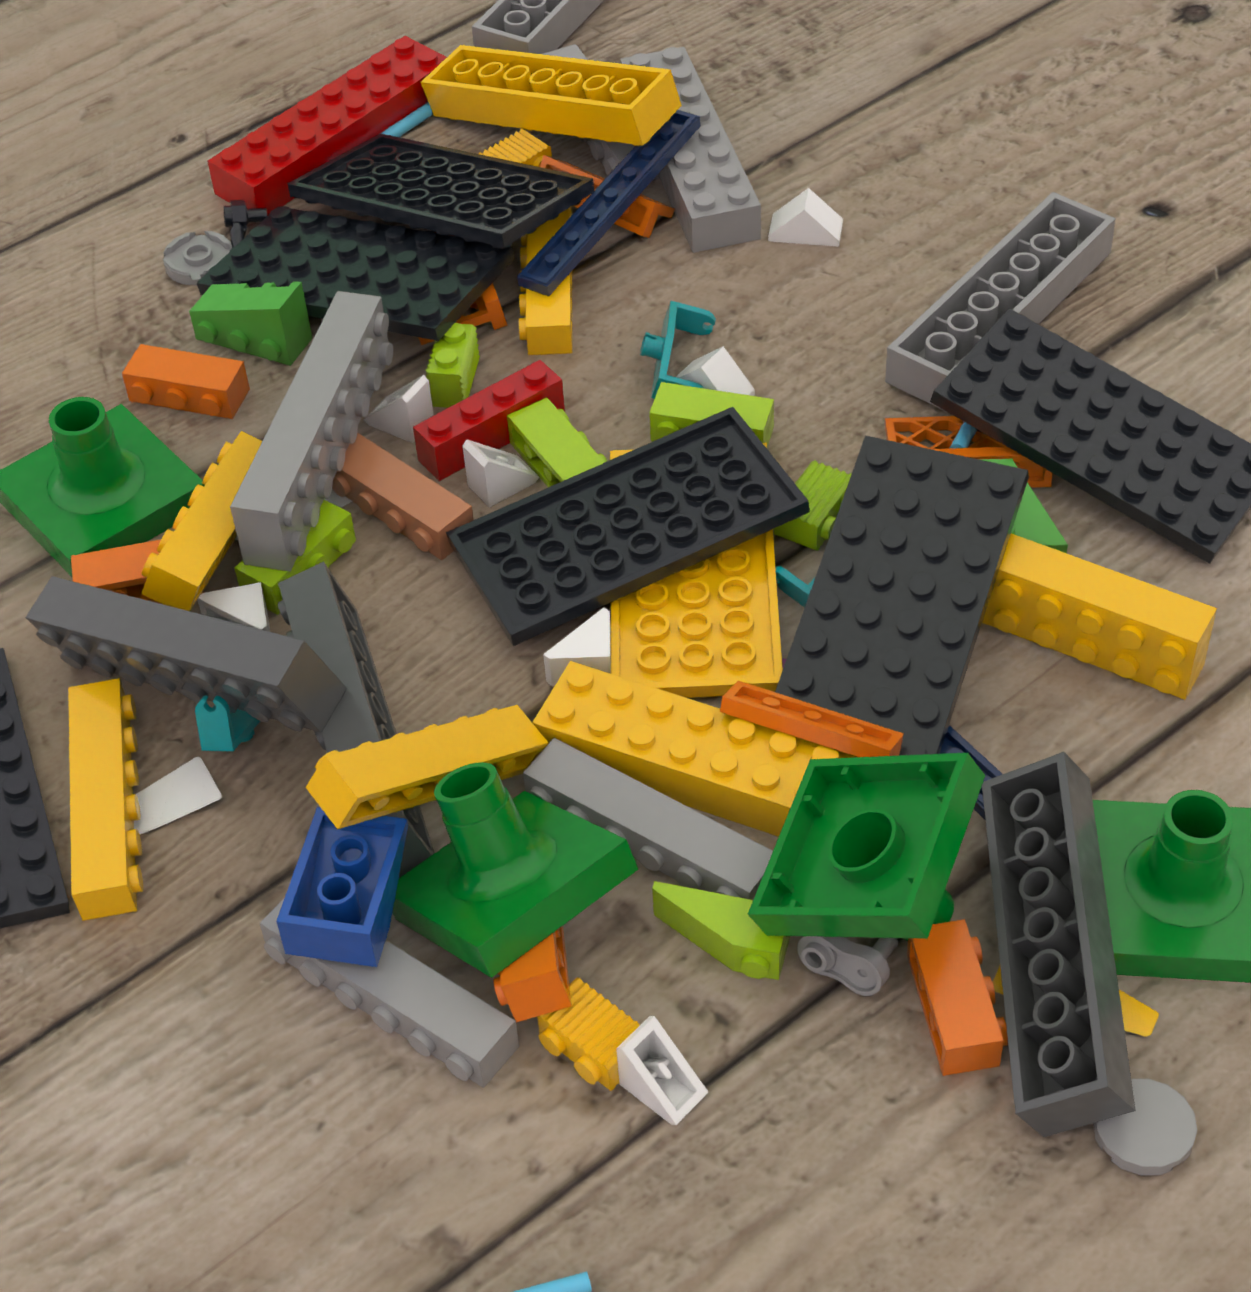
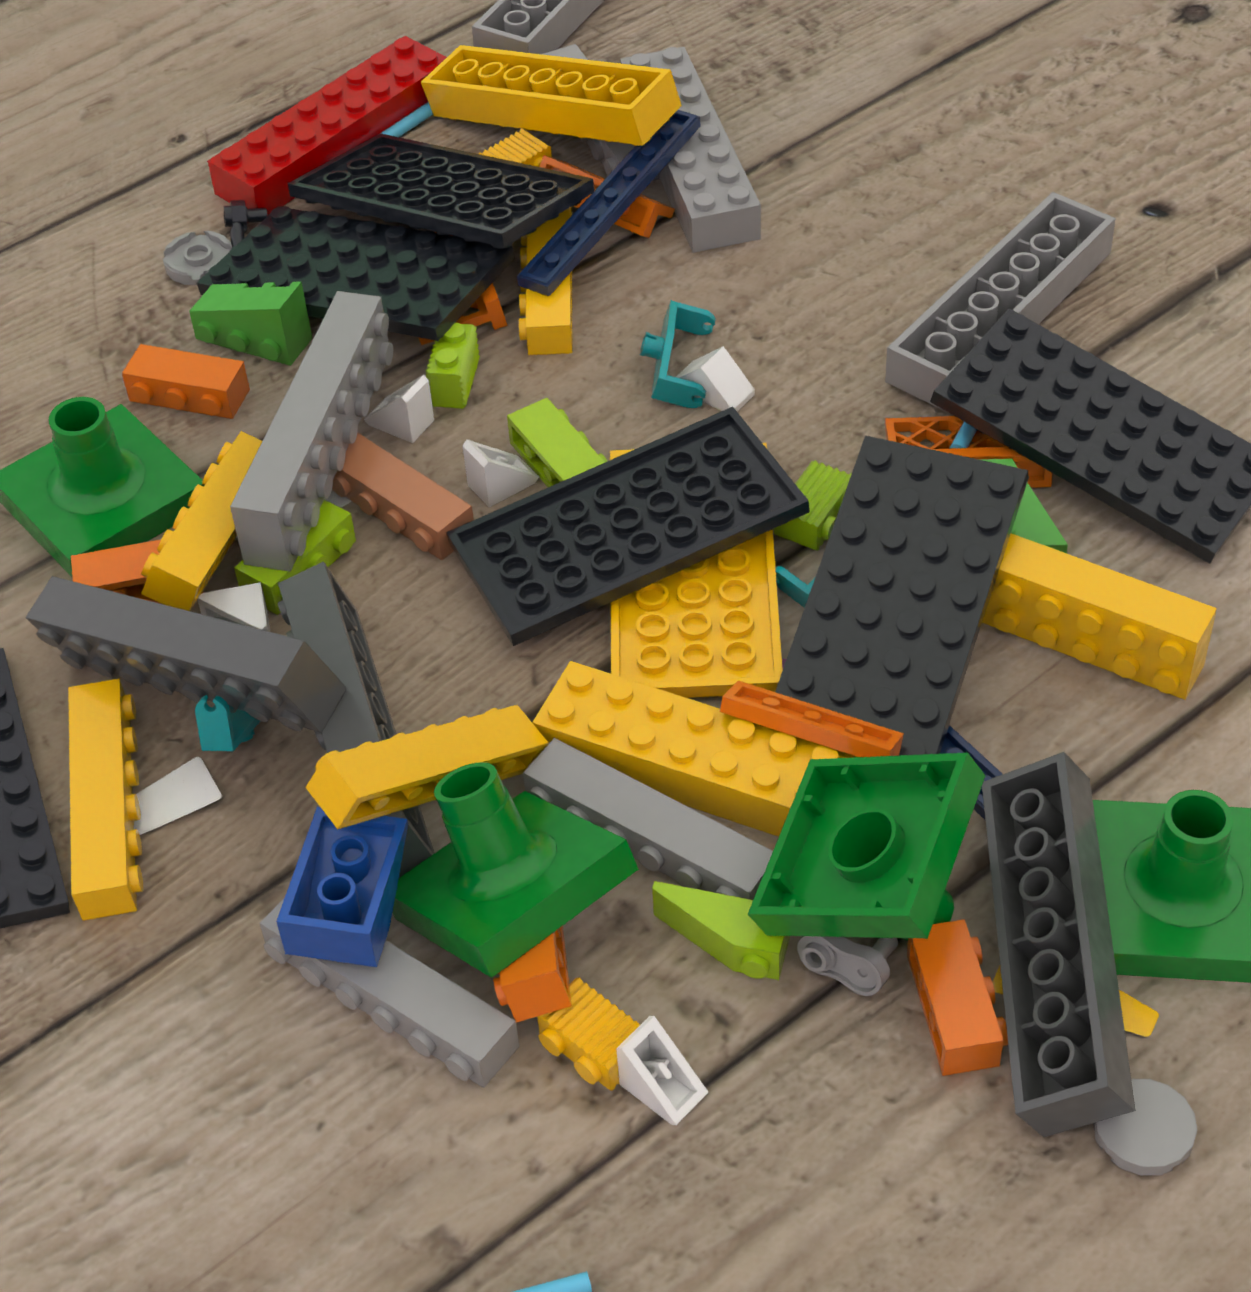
(482, 418): red brick -> none
(585, 645): white slope -> none
(684, 405): lime brick -> none
(806, 221): white slope -> none

